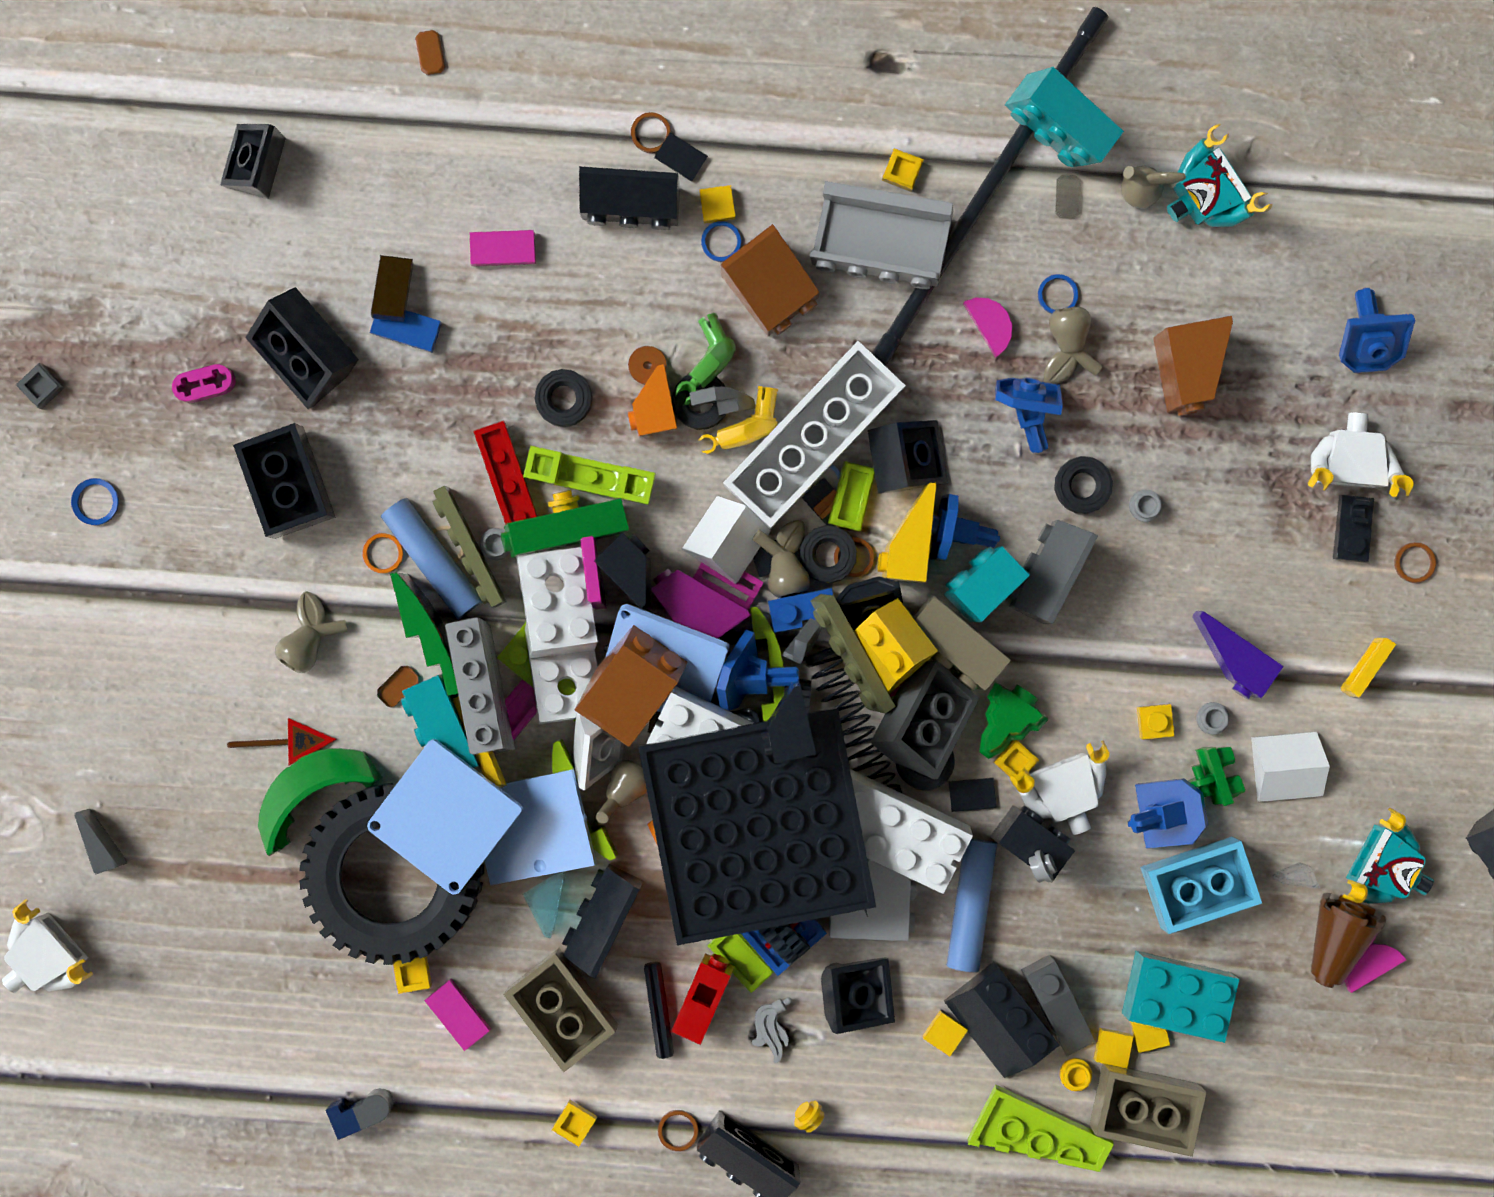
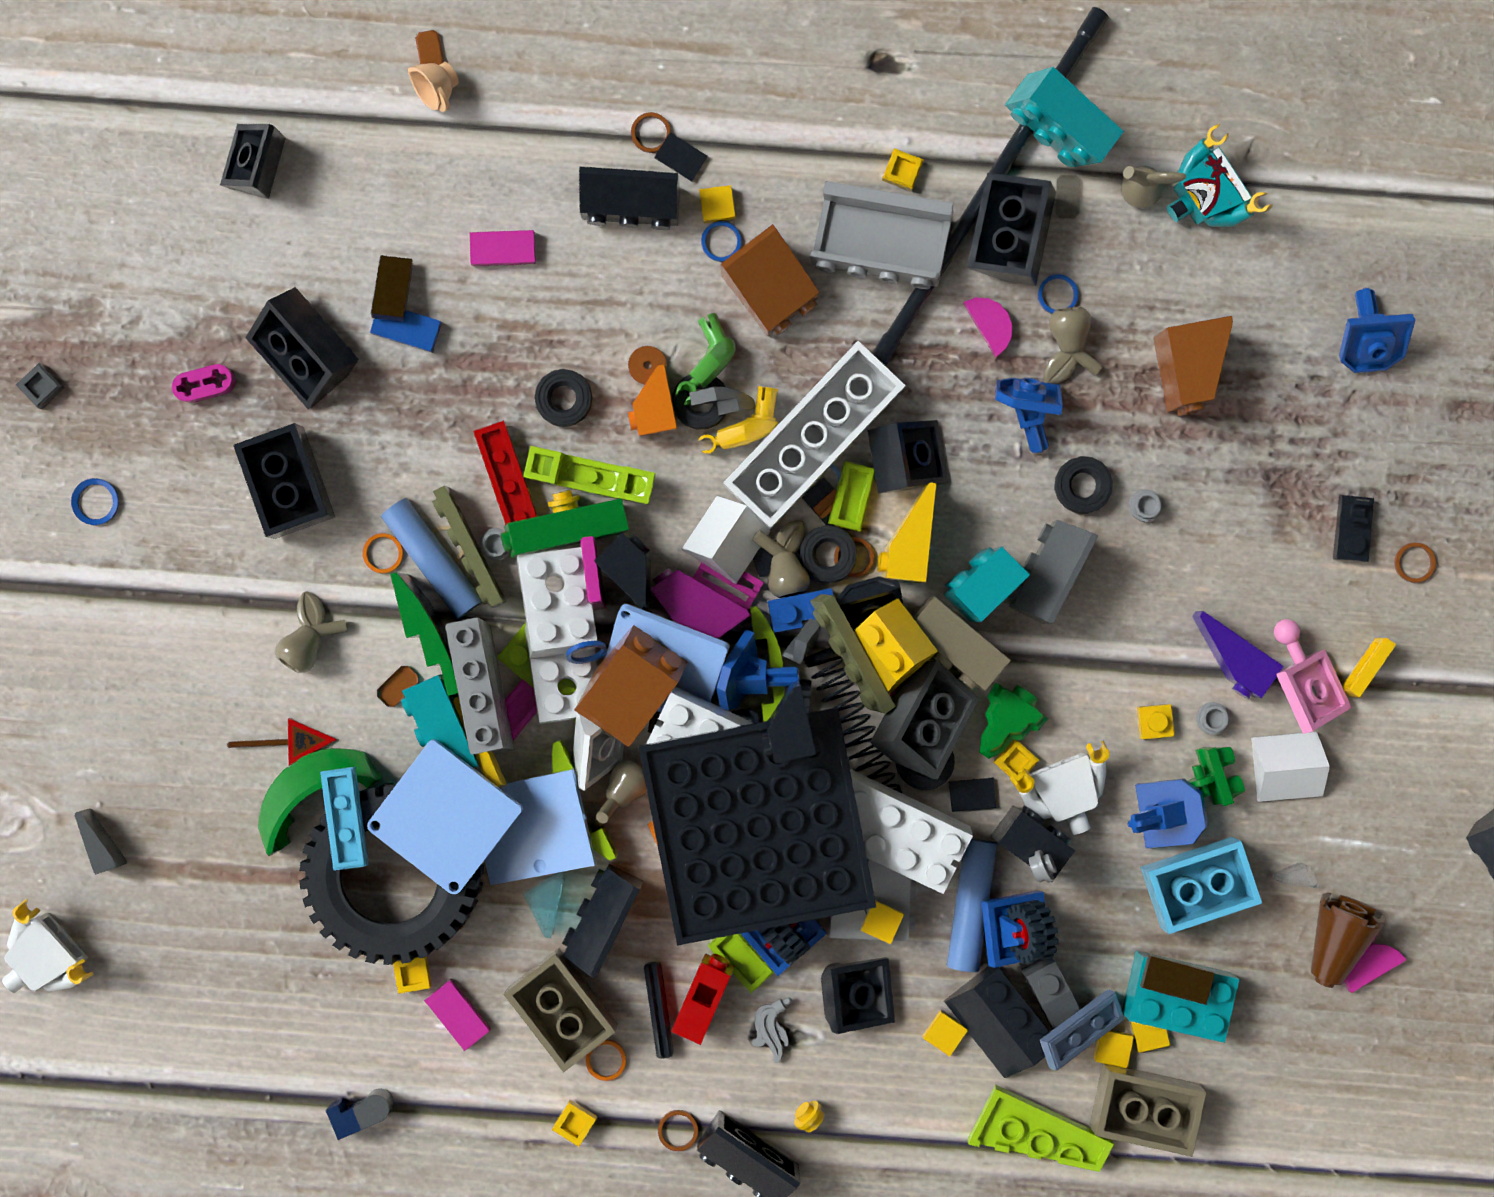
(344, 818): none -> medium azure tile
(434, 84): none -> light nougat piece
(573, 649): none -> blue piece
(609, 1077): none -> orange piece
(882, 922): none -> yellow tile
(950, 528): blue piece -> none
(1012, 228): none -> black slope
(1018, 929): none -> plate
(1075, 1074): yellow plate -> none
(1082, 1029): none -> sand blue tile
(1177, 979): none -> dark brown tile
(1307, 671): none -> bright pink plate
(1357, 459): white torso -> none
(1388, 864): torso -> none

